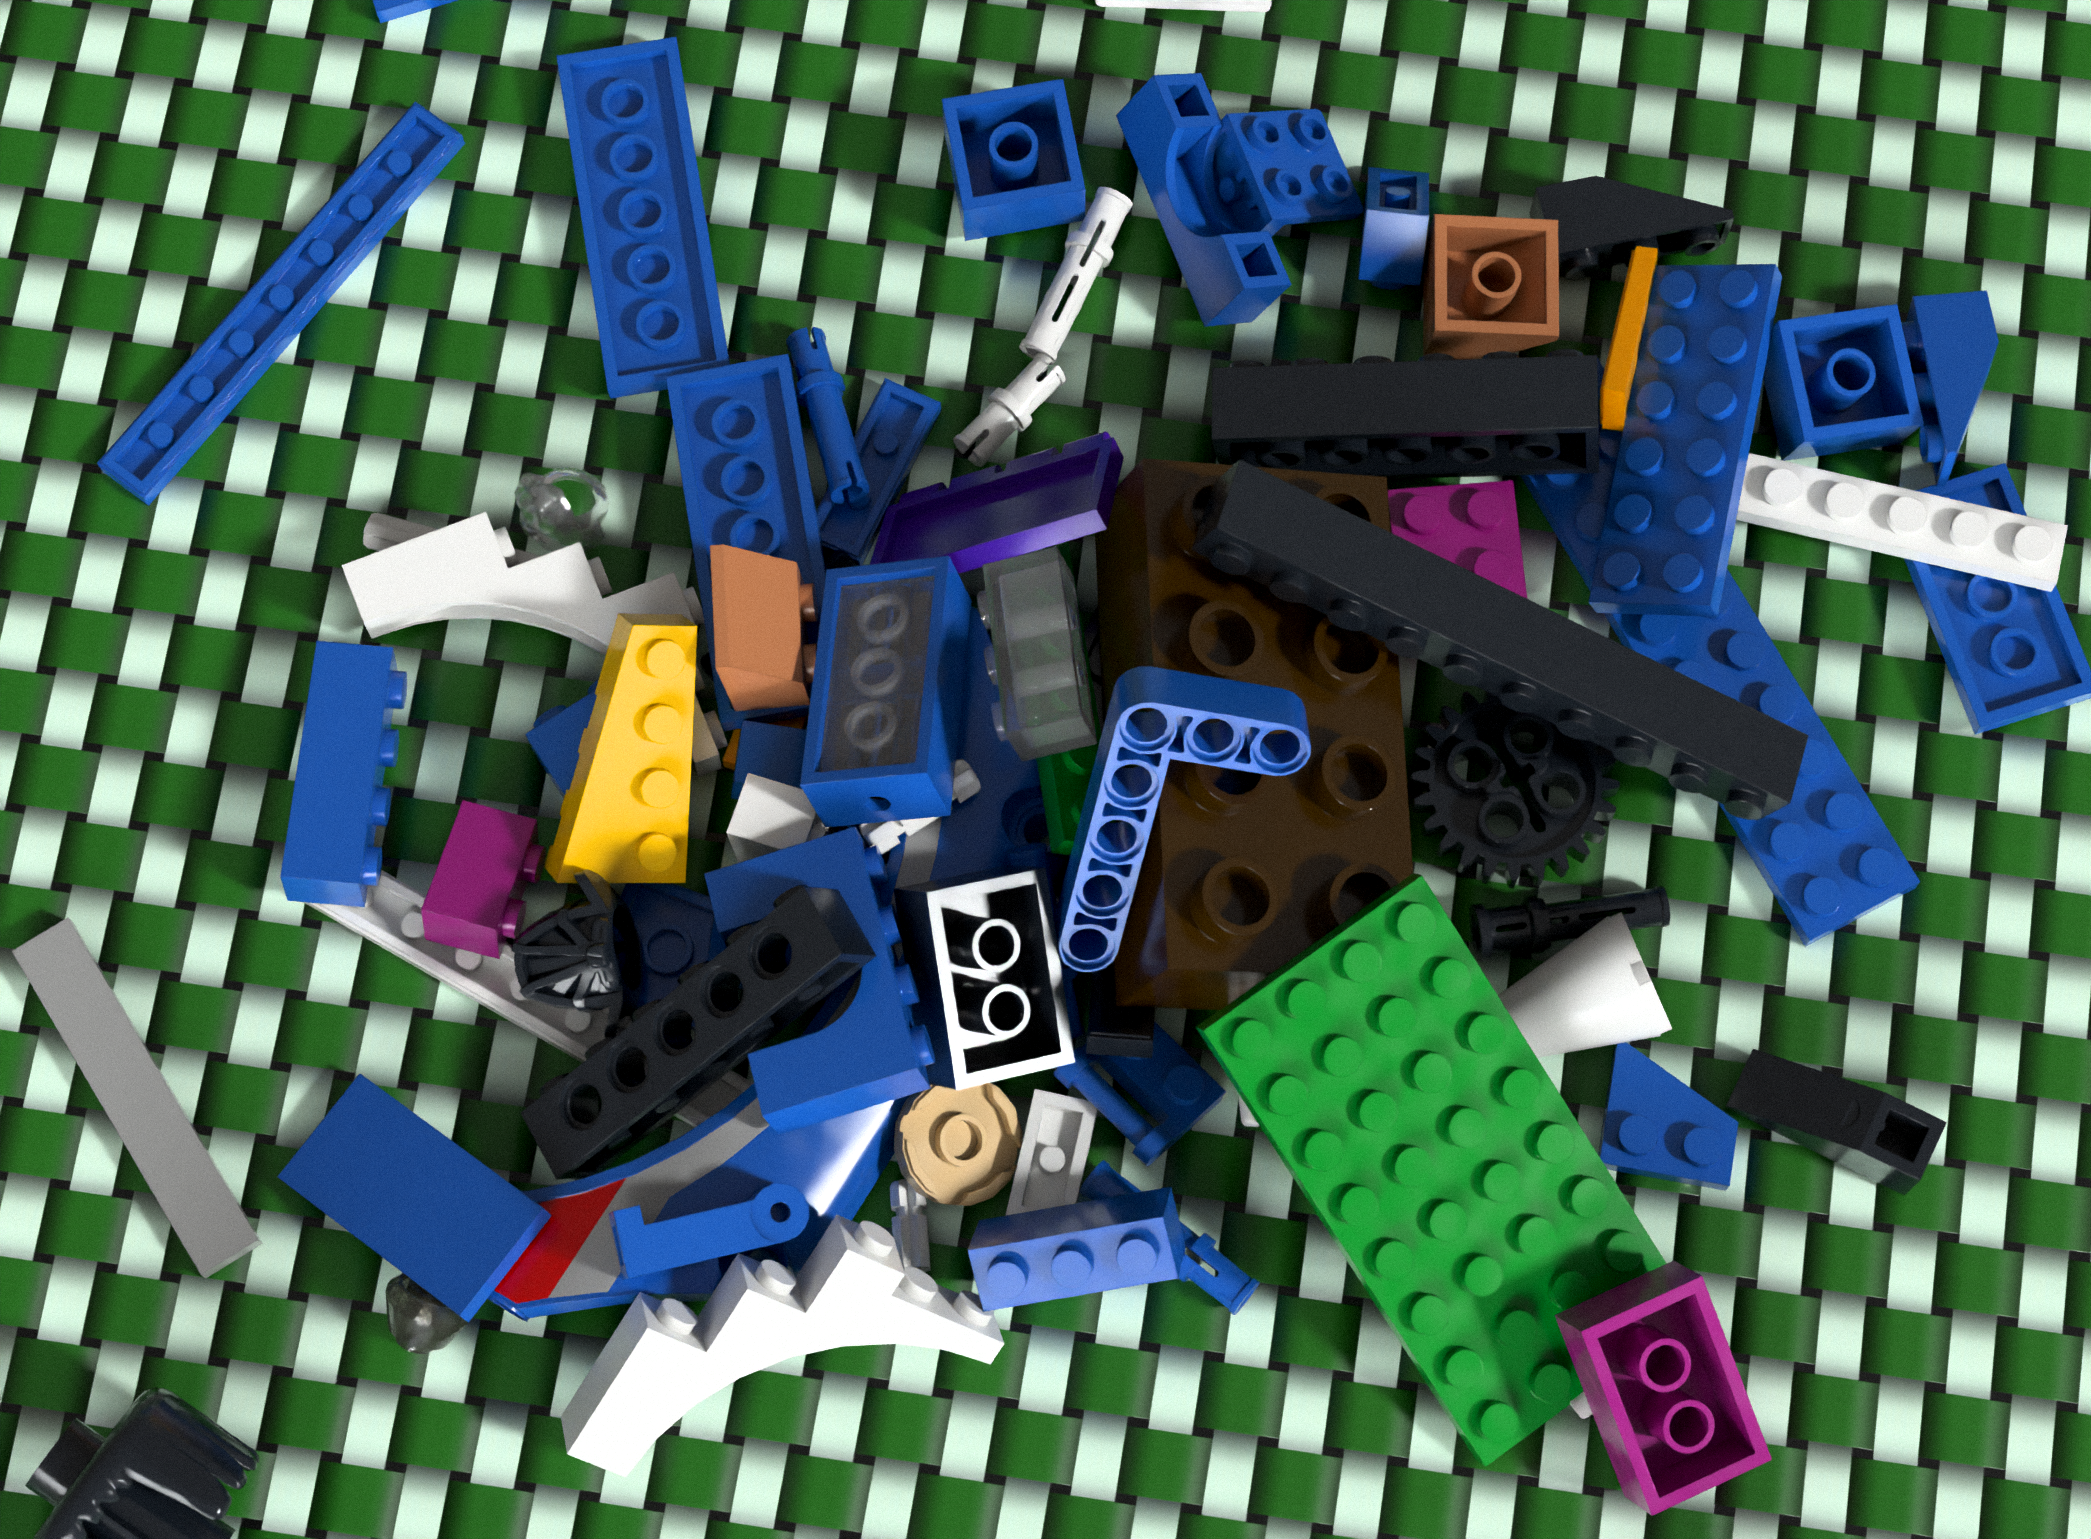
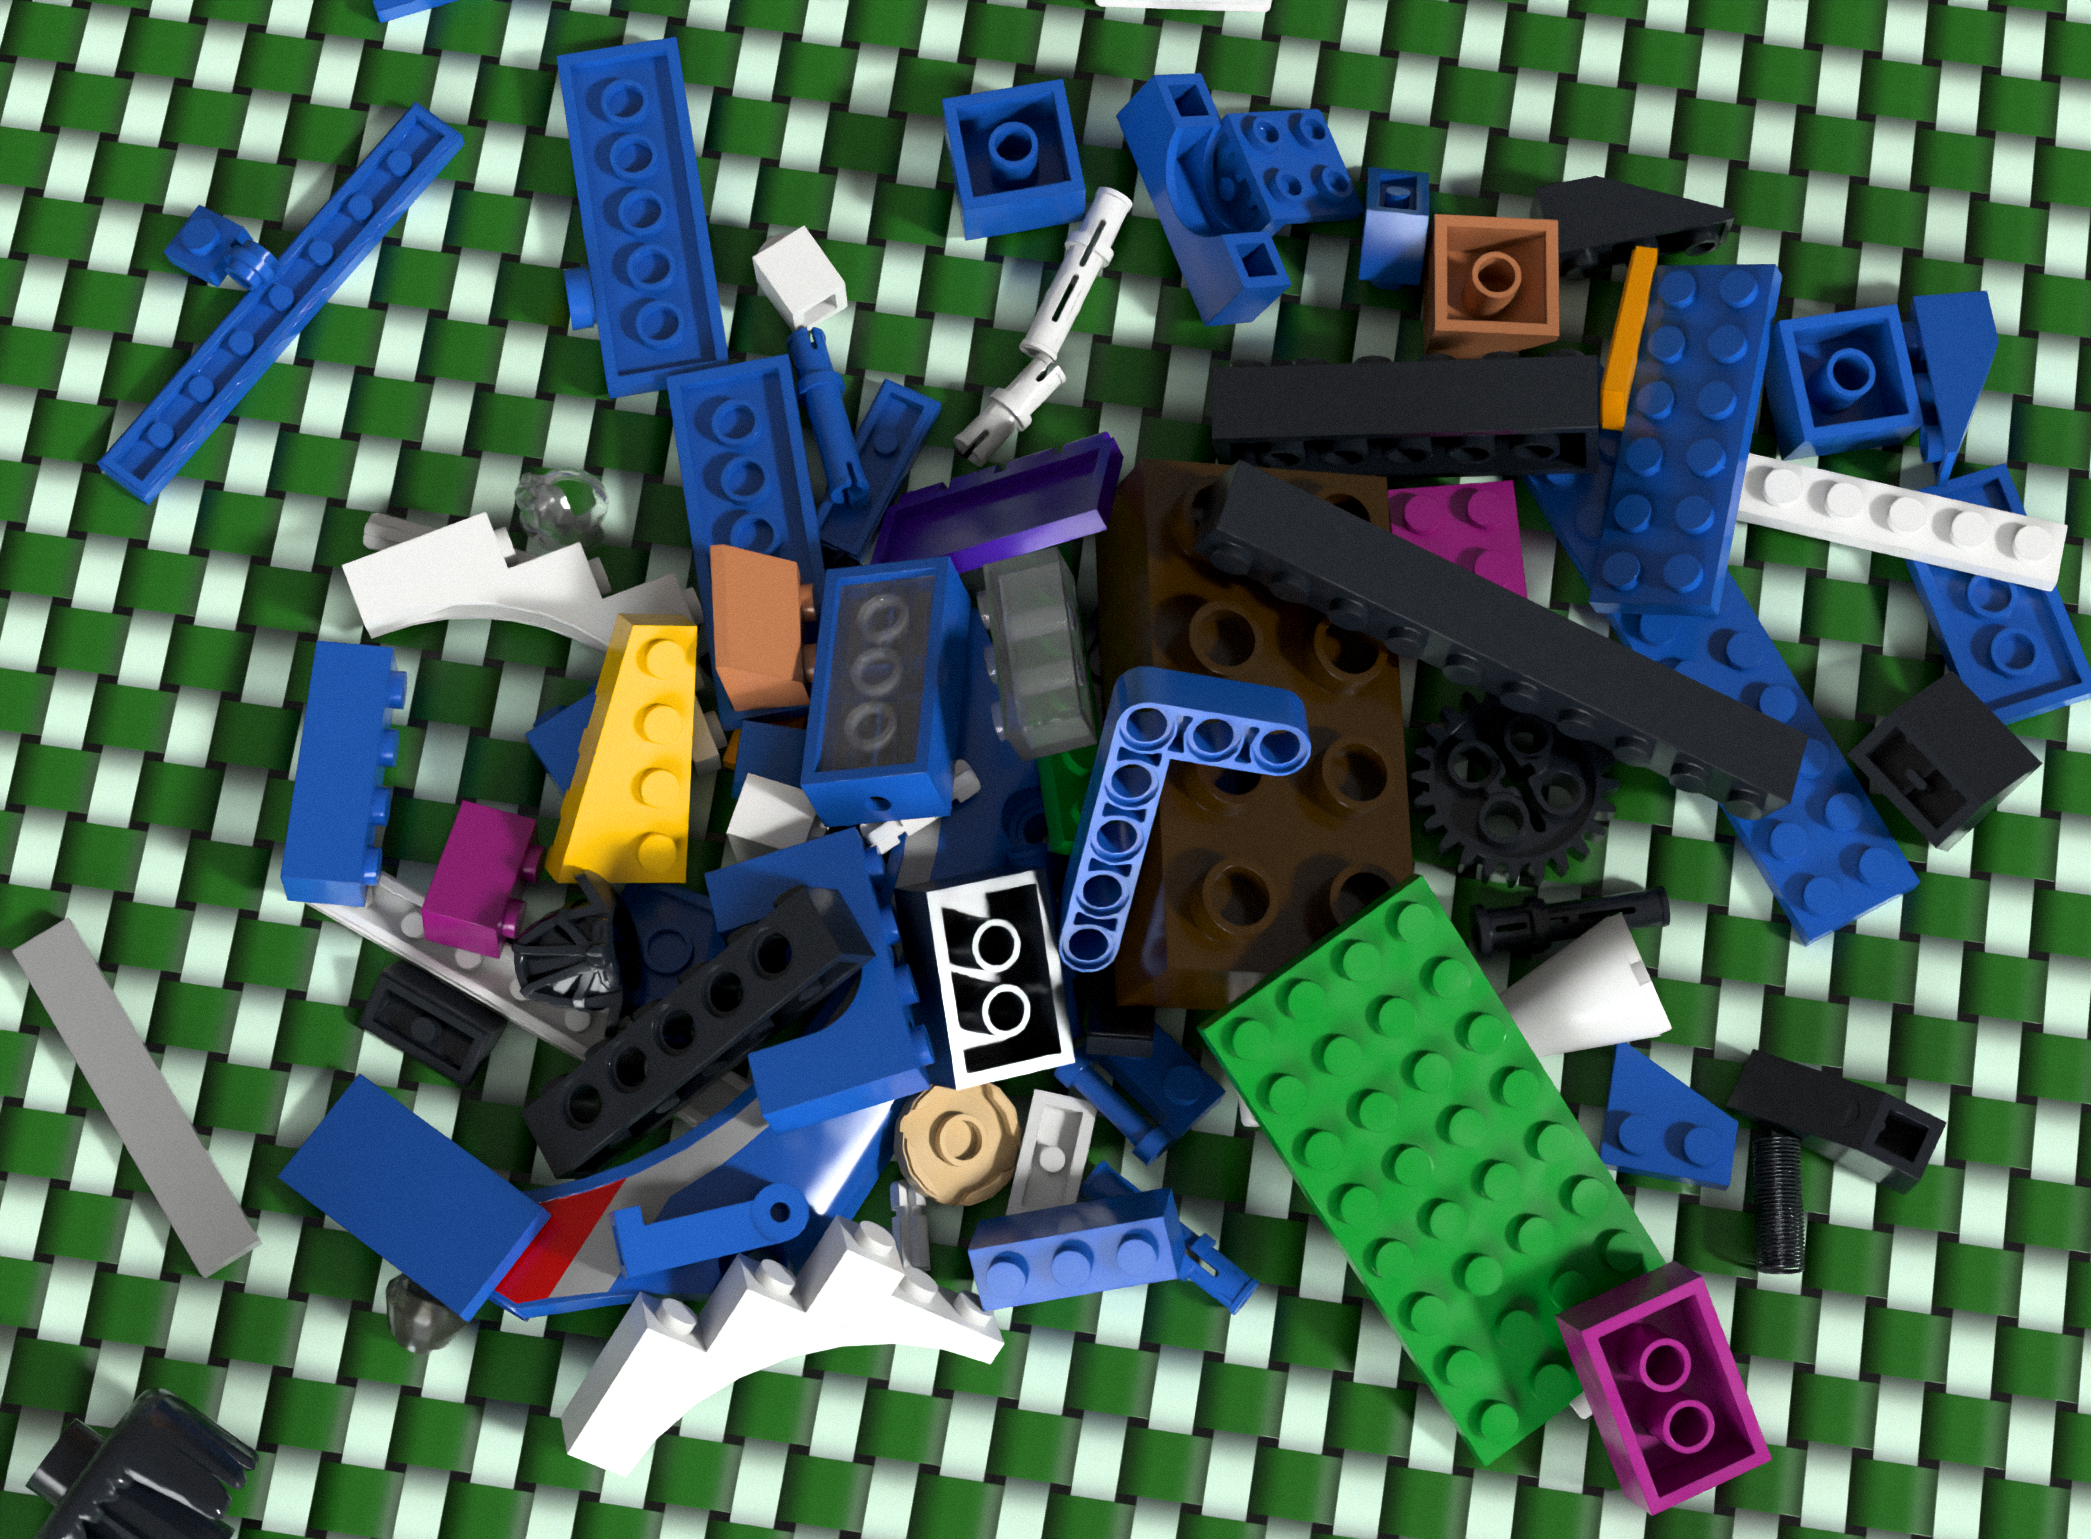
(218, 247): none -> blue plate
(432, 1022): none -> black slope
(580, 298): none -> blue tile
(799, 279): none -> white brick
(1783, 1198): none -> black piece
(1944, 760): none -> black slope

